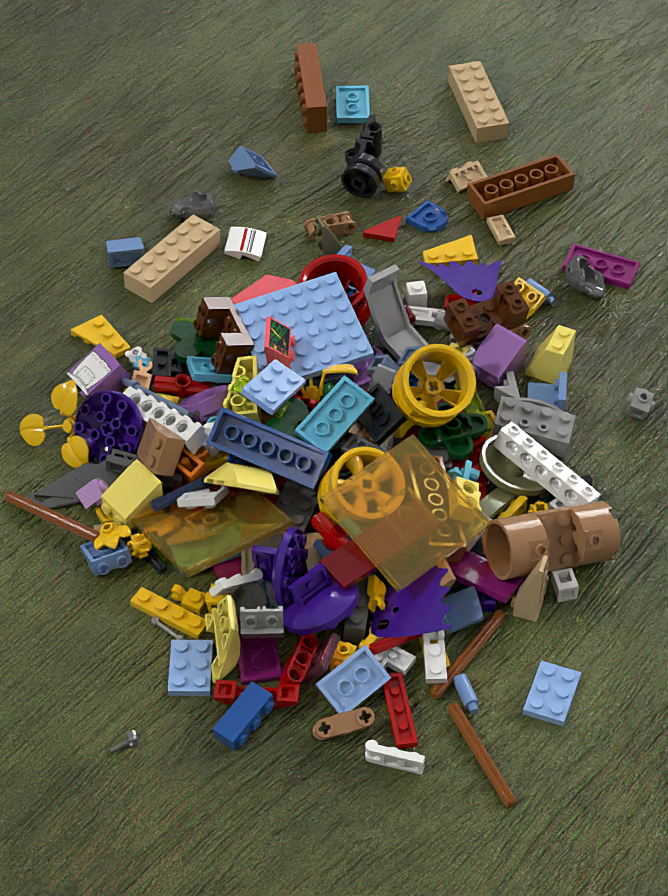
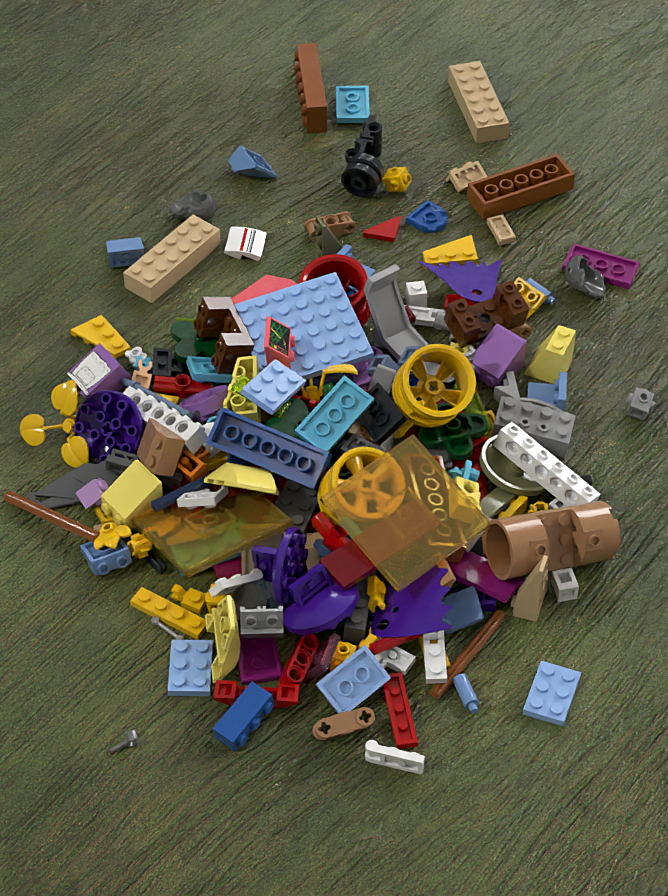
(482, 755): dark orange axle -> none

